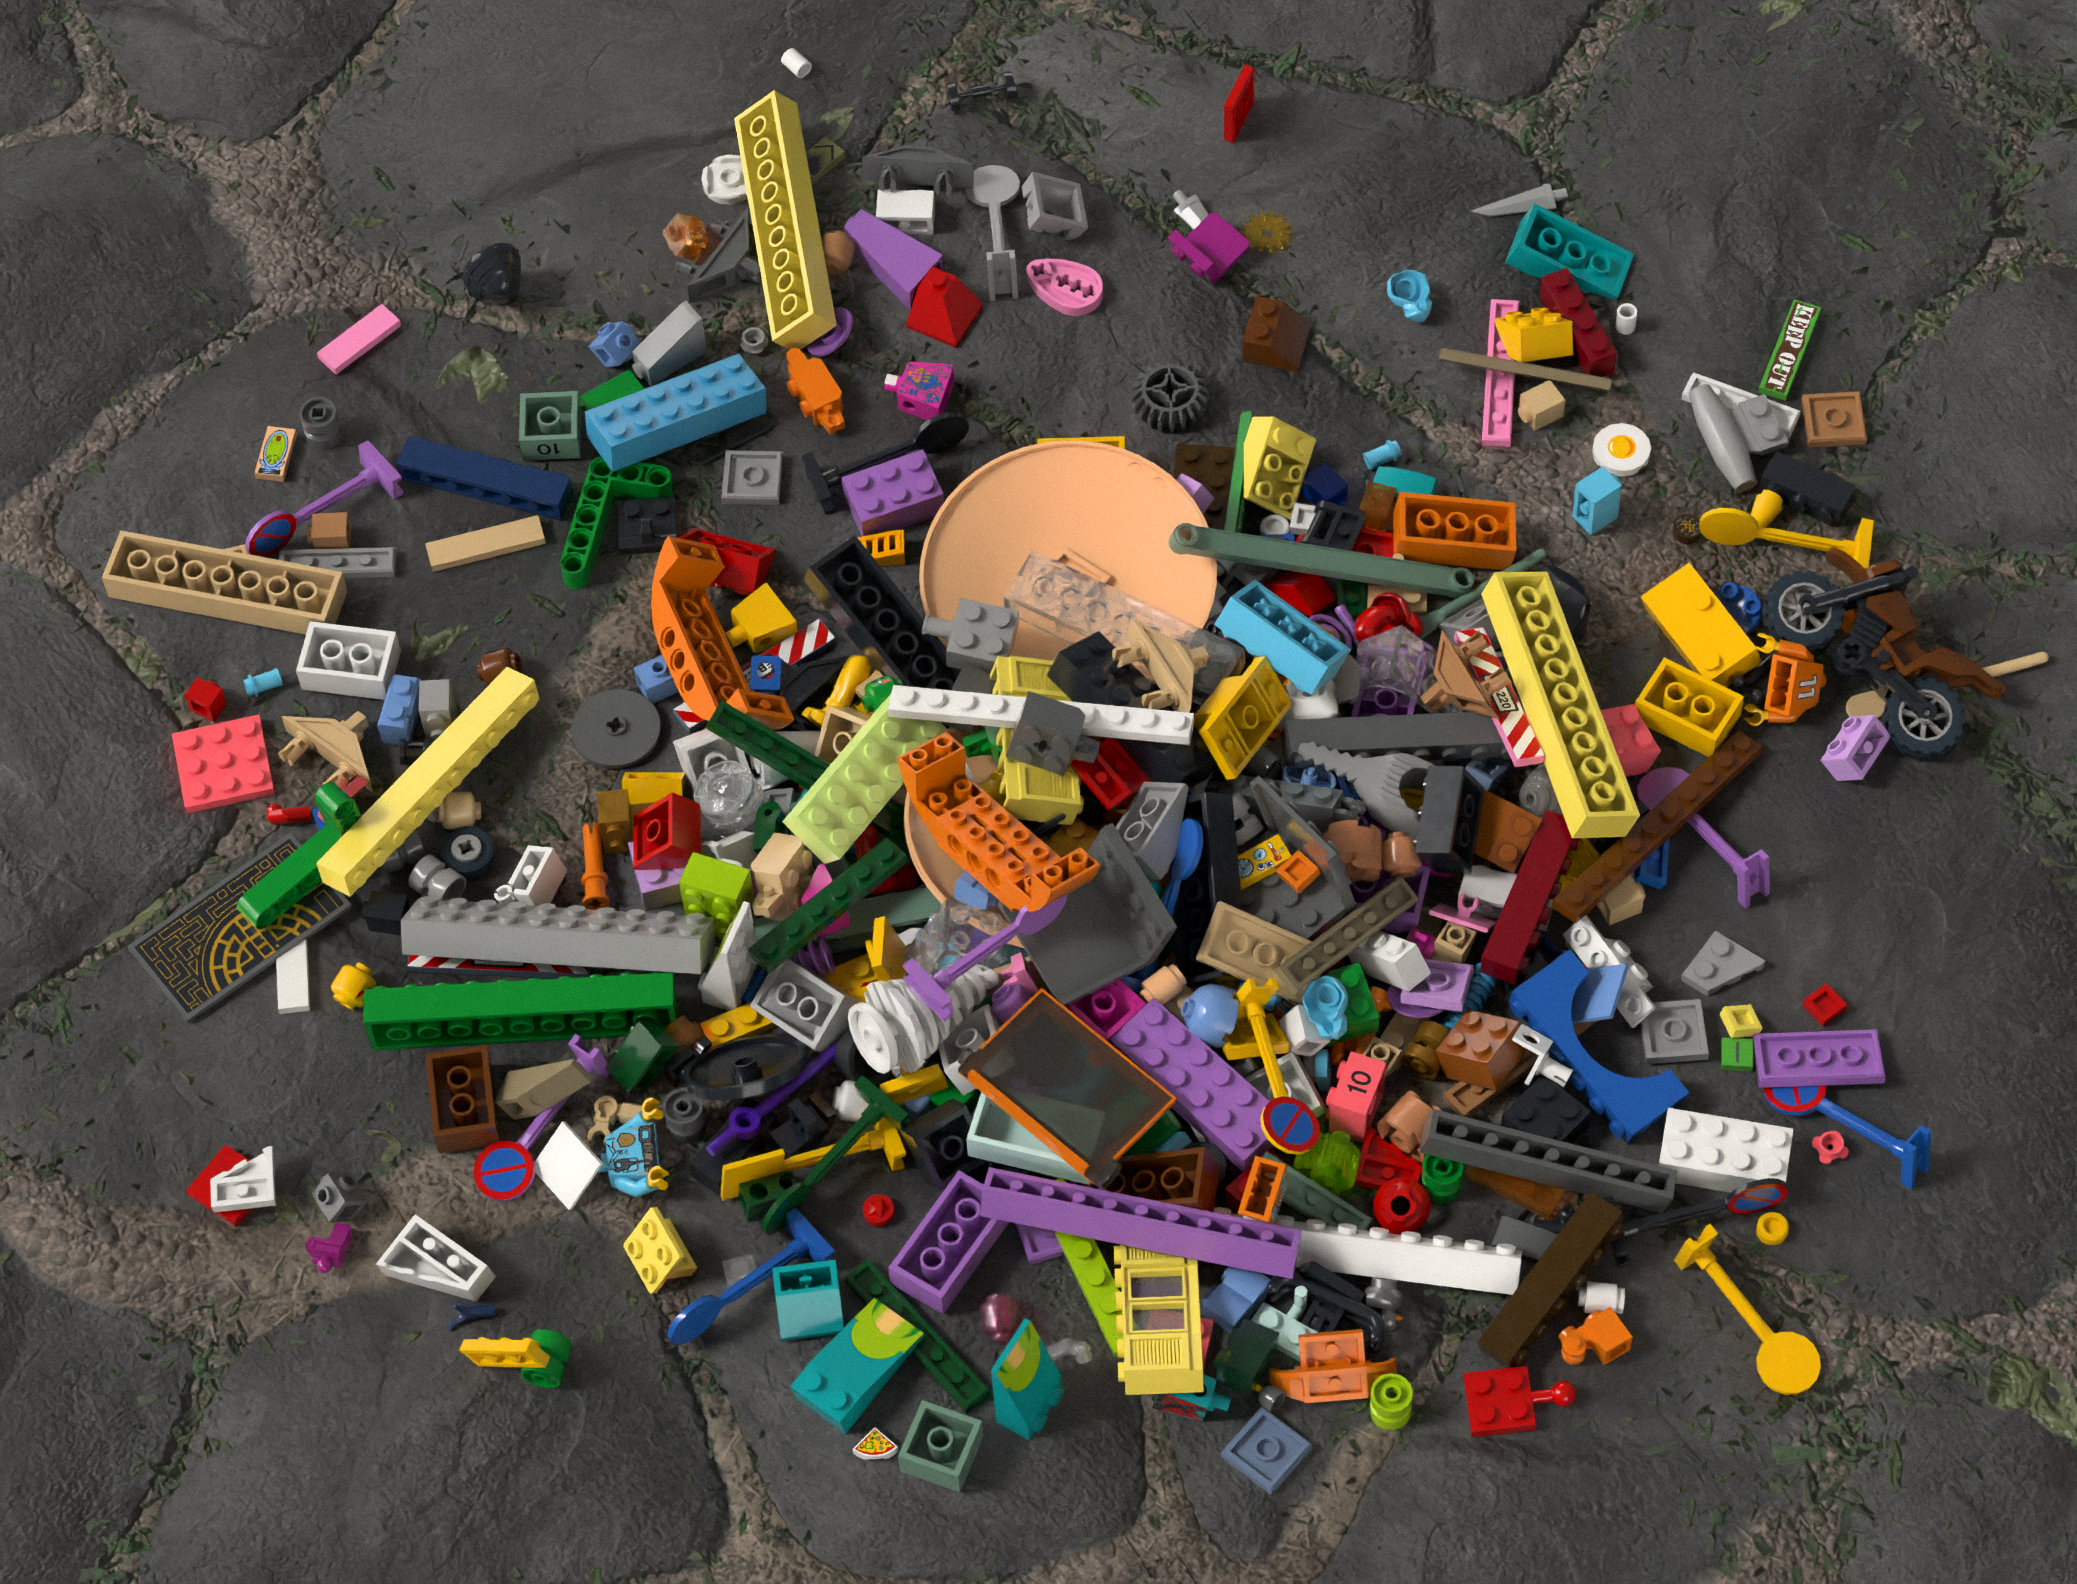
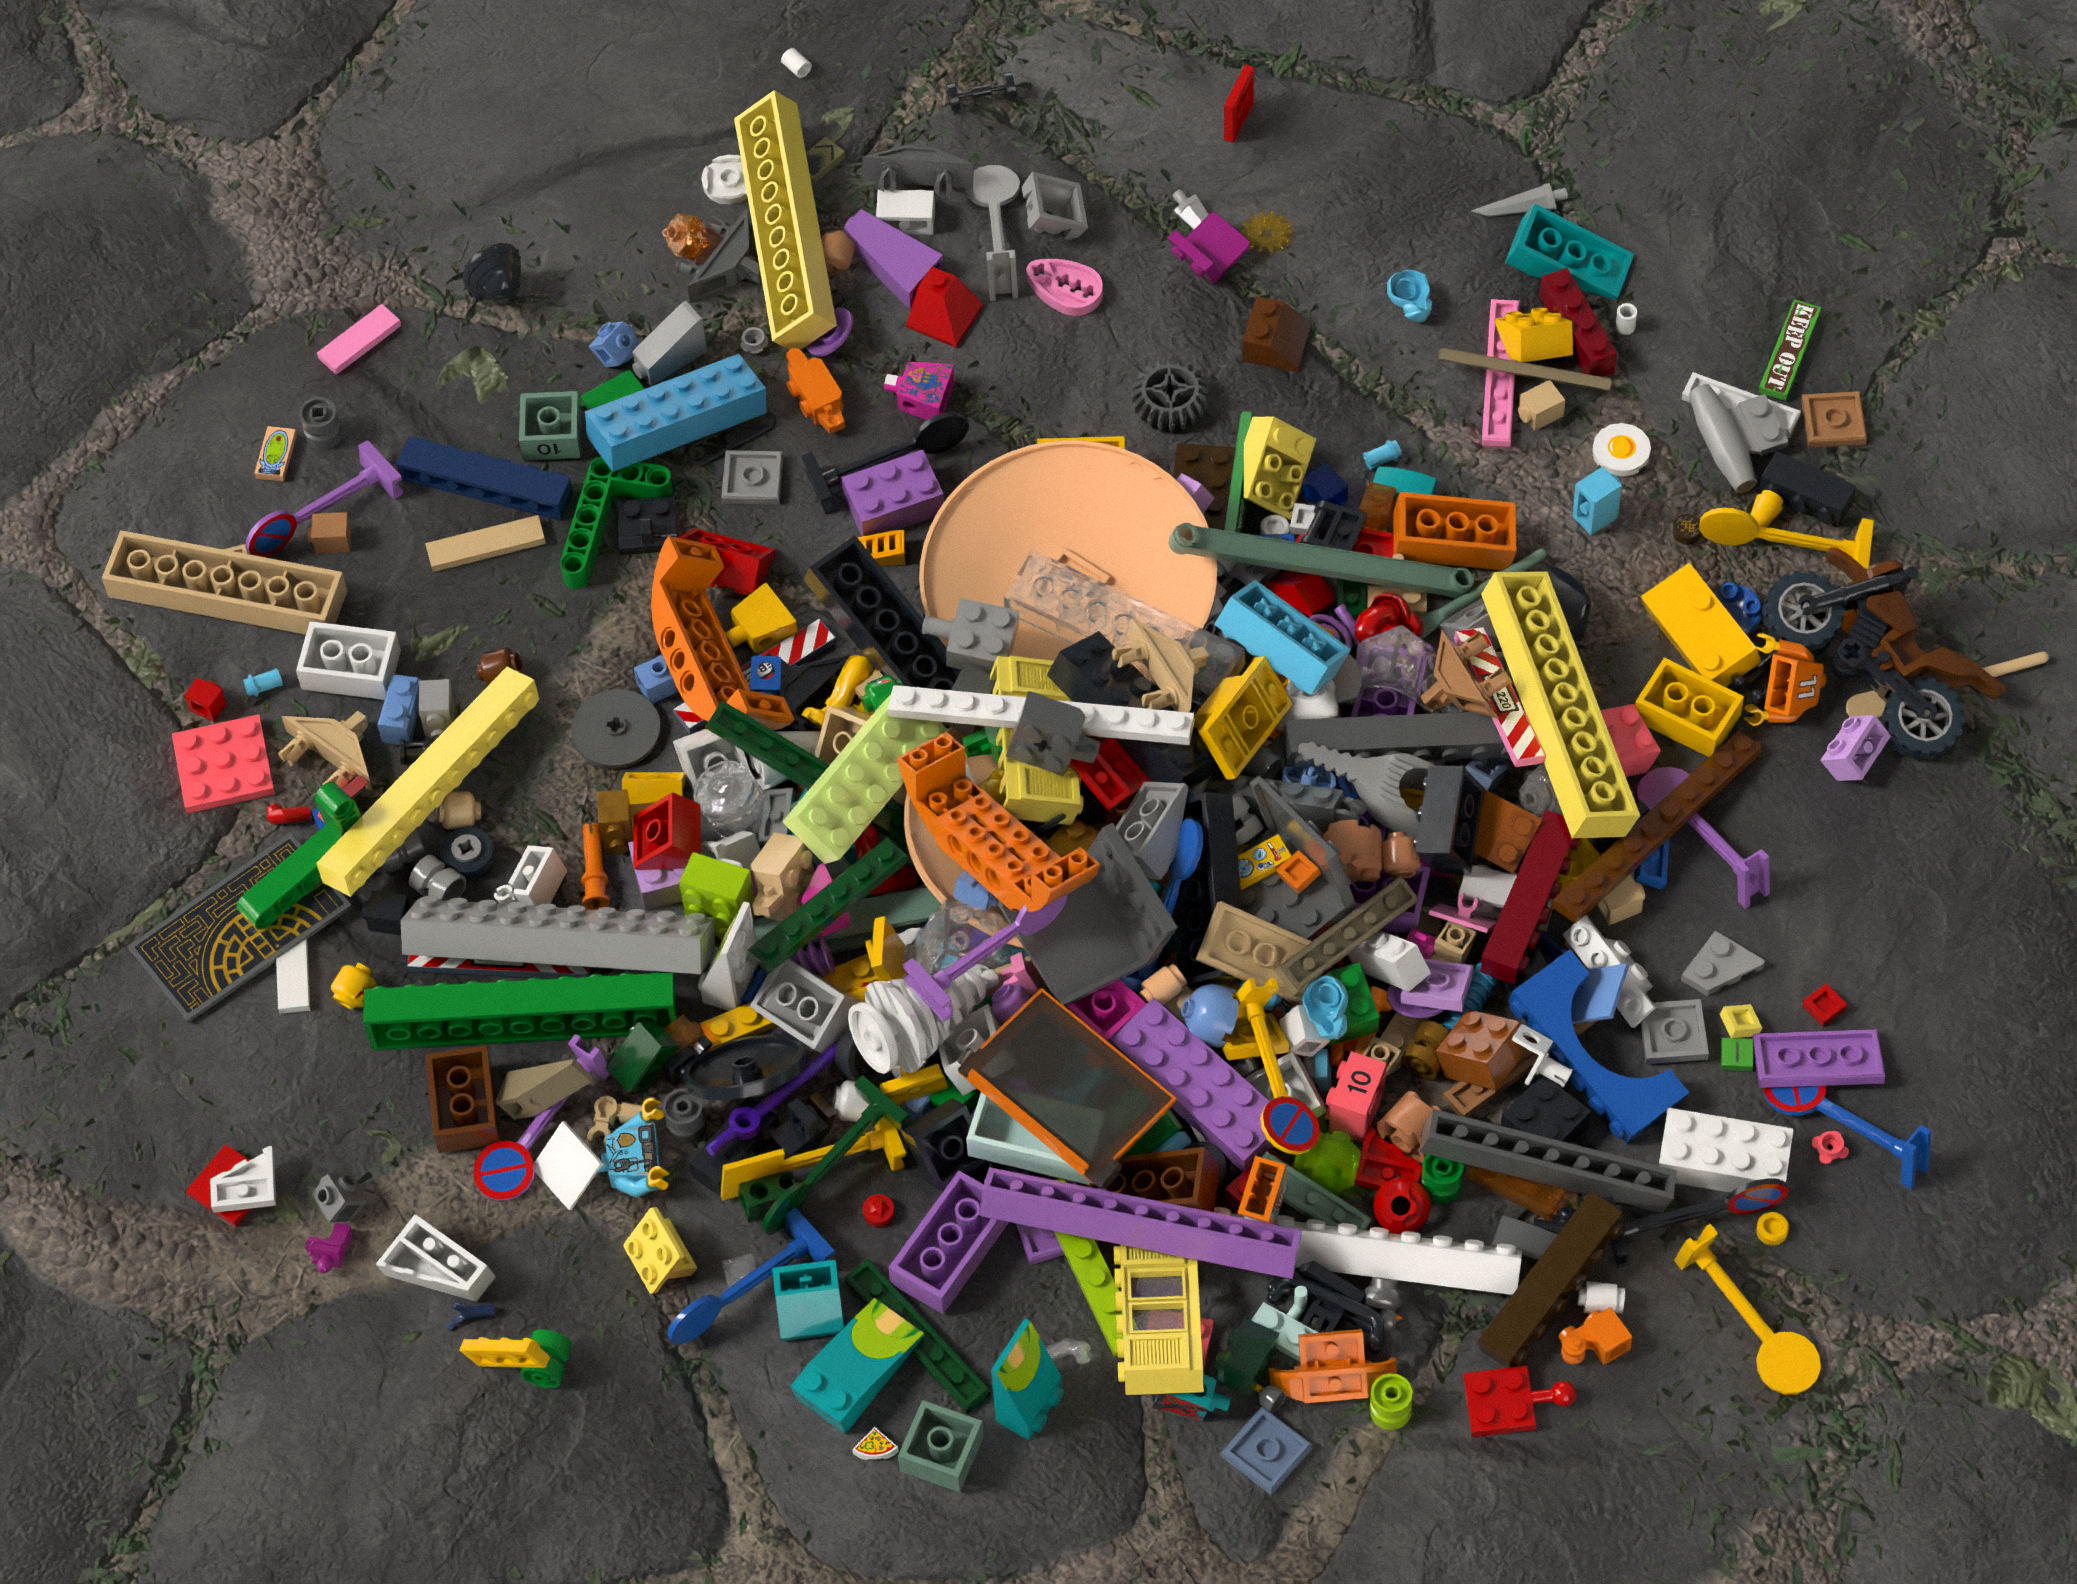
(349, 561): light grey tile -> none
(768, 820): dark green leg -> none
(1000, 1317): clear pink head -> none
(1235, 1297): medium blue brick -> none

